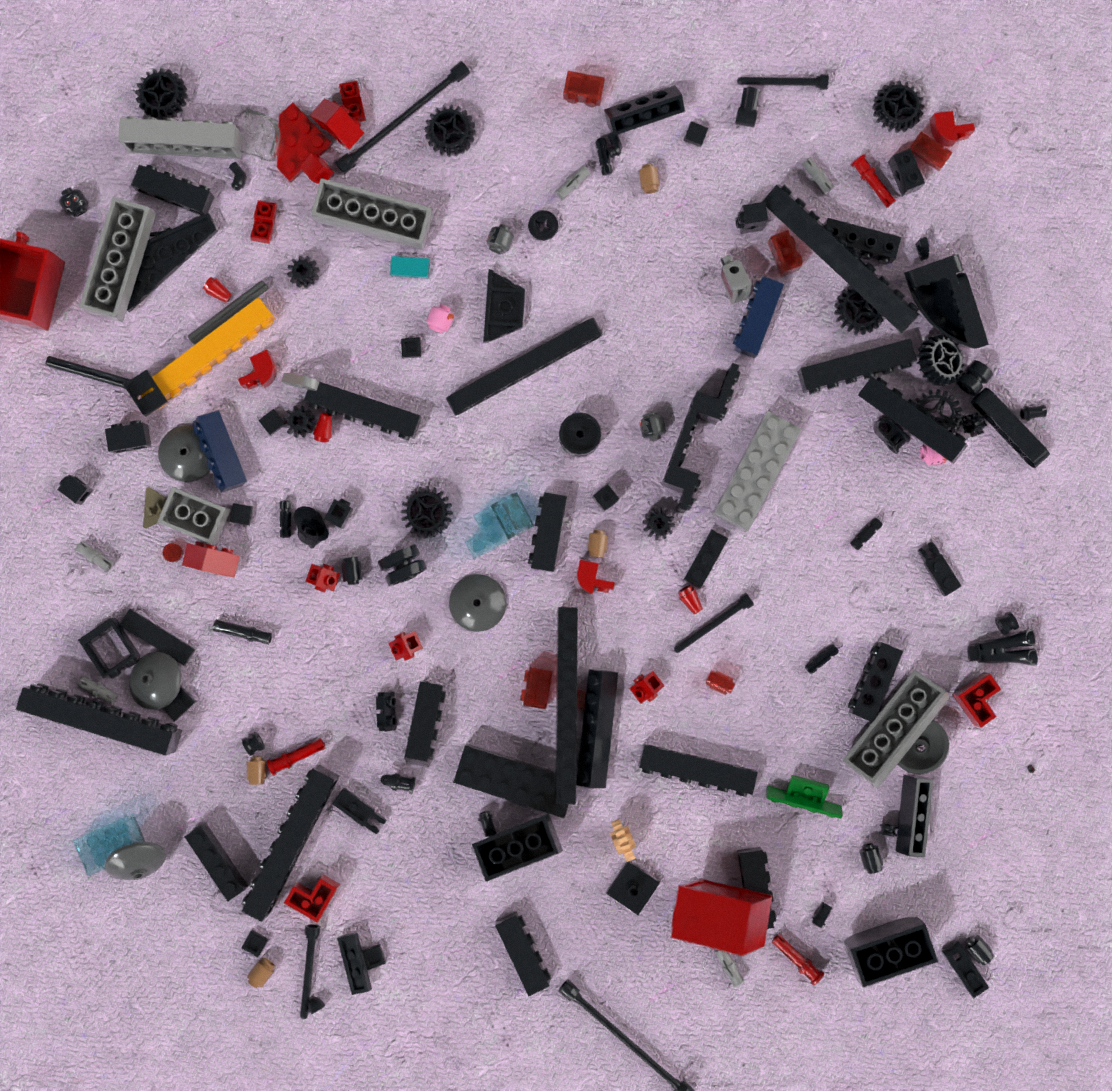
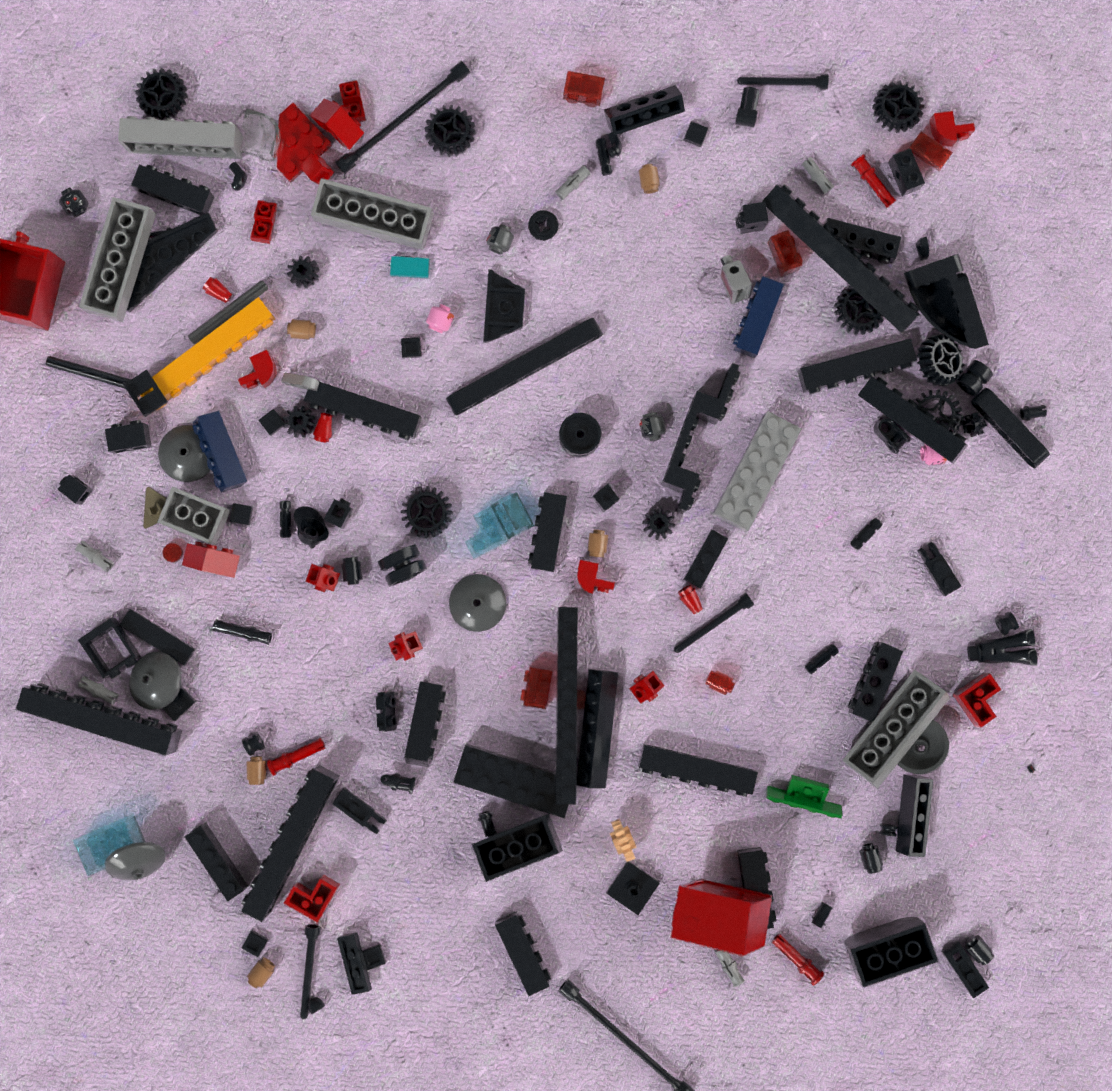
(301, 329): none -> medium nougat brick

